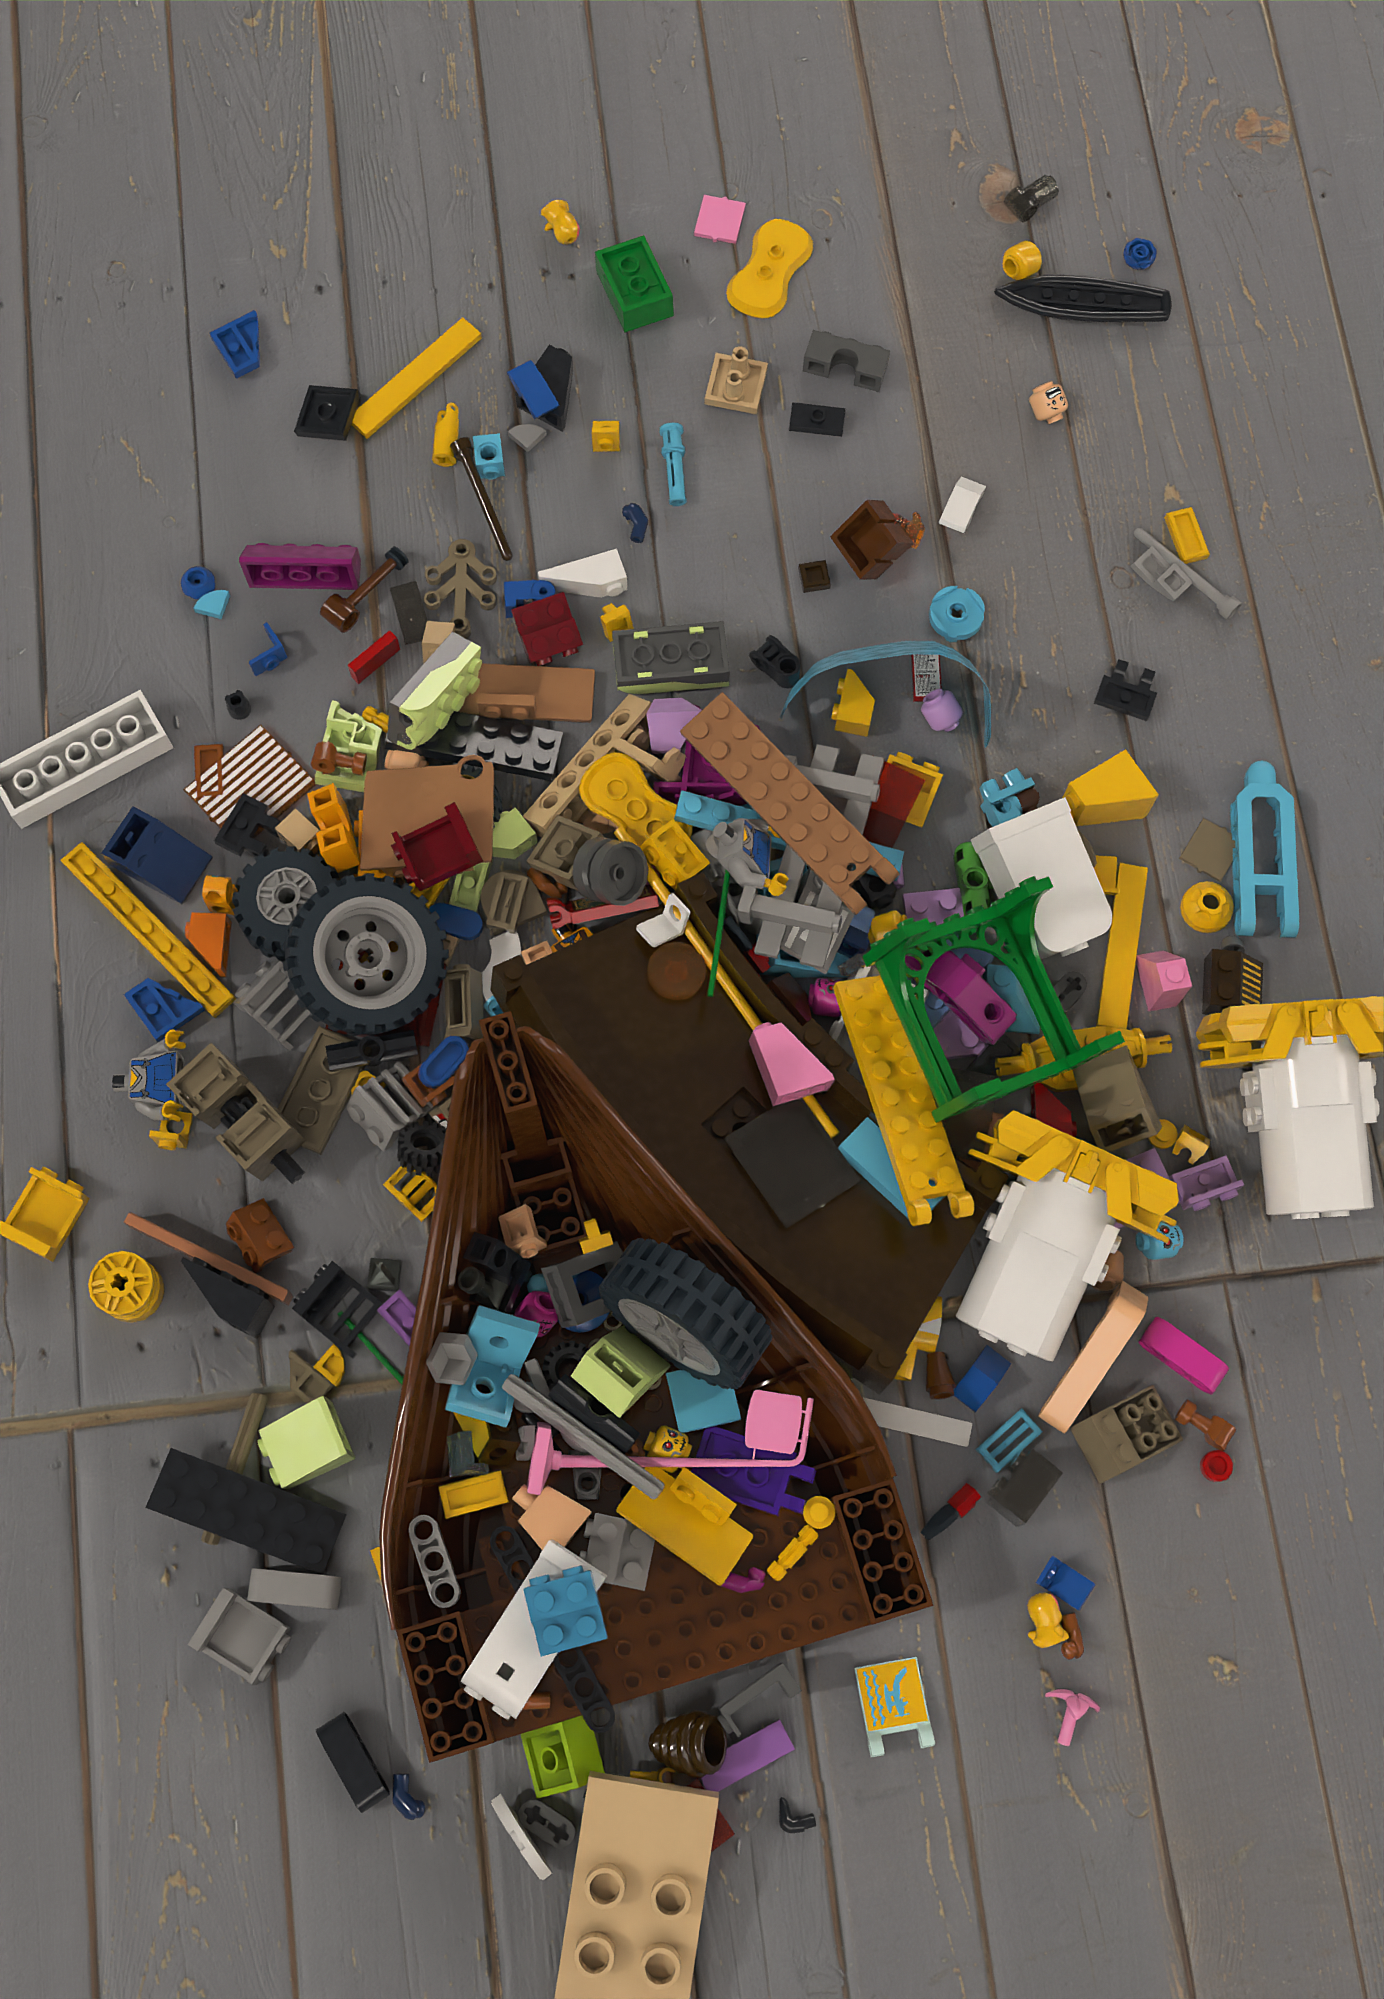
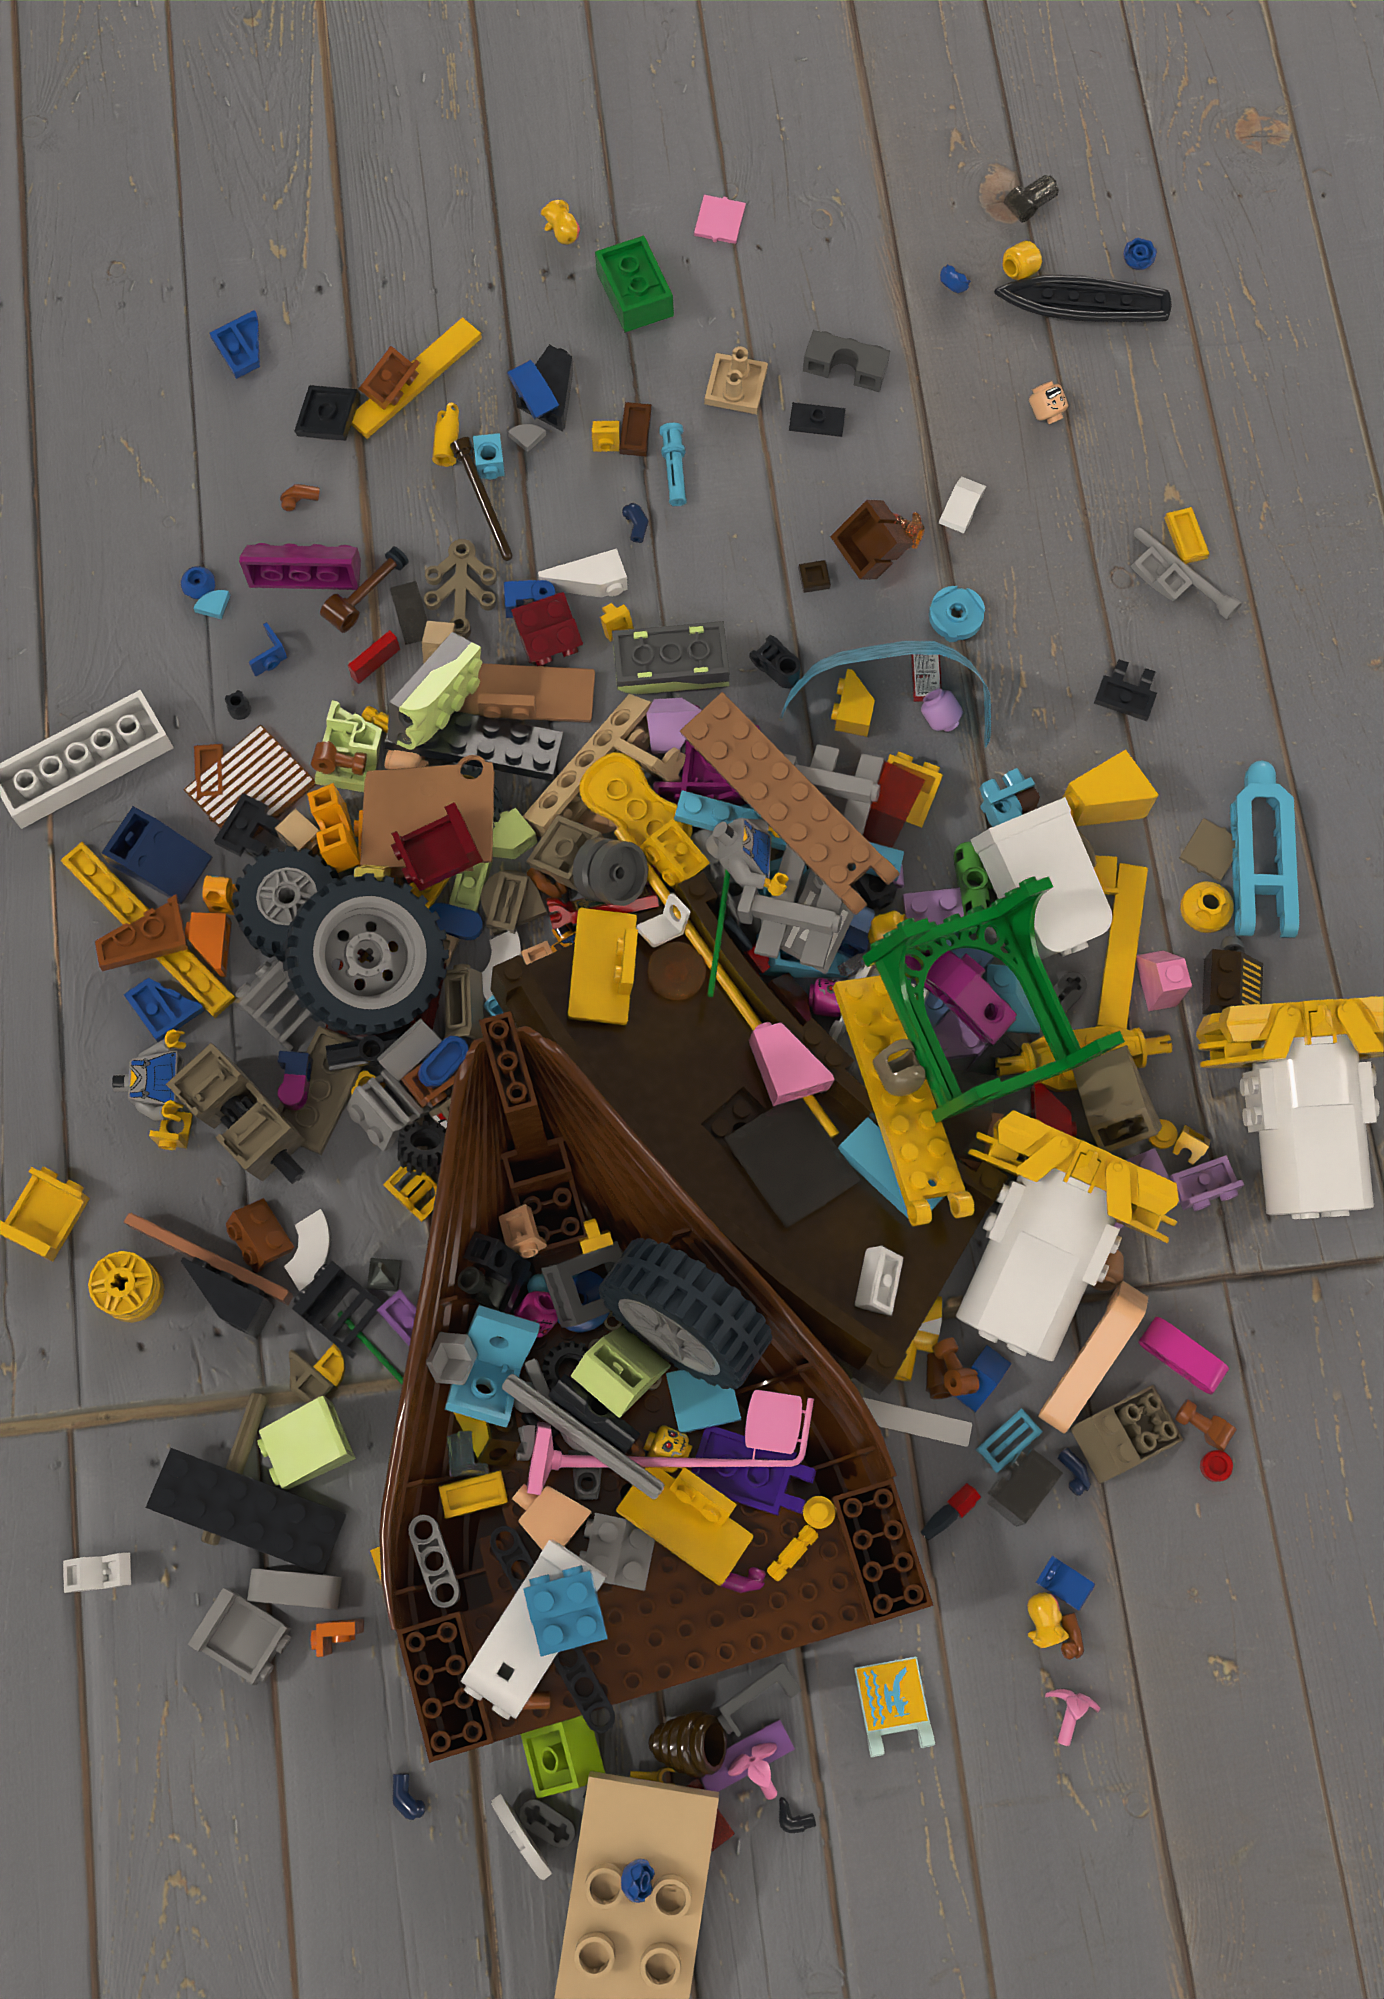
(96, 1572): none -> white slope
(150, 937): none -> dark orange wing
(296, 493): none -> dark orange arm
(296, 1082): none -> leg
(311, 1251): none -> white tile
(333, 1632): none -> orange bracket
(352, 1762): black beam -> none
(379, 871): none -> light yellow tile
(388, 378): none -> dark orange bracket
(409, 1049): none -> light grey tile
(603, 966): none -> yellow bracket
(635, 429): none -> reddish brown tile
(637, 1880): none -> blue plate
(758, 1769): none -> bright pink plant
(776, 254): yellow plate -> none
(879, 1280): none -> white slope
(902, 1074): none -> dark tan helmet
(953, 280): none -> blue plate
(957, 1379): none -> dark orange leg
(1079, 1470): none -> dark blue arm
(1156, 1249): medium azure head -> none

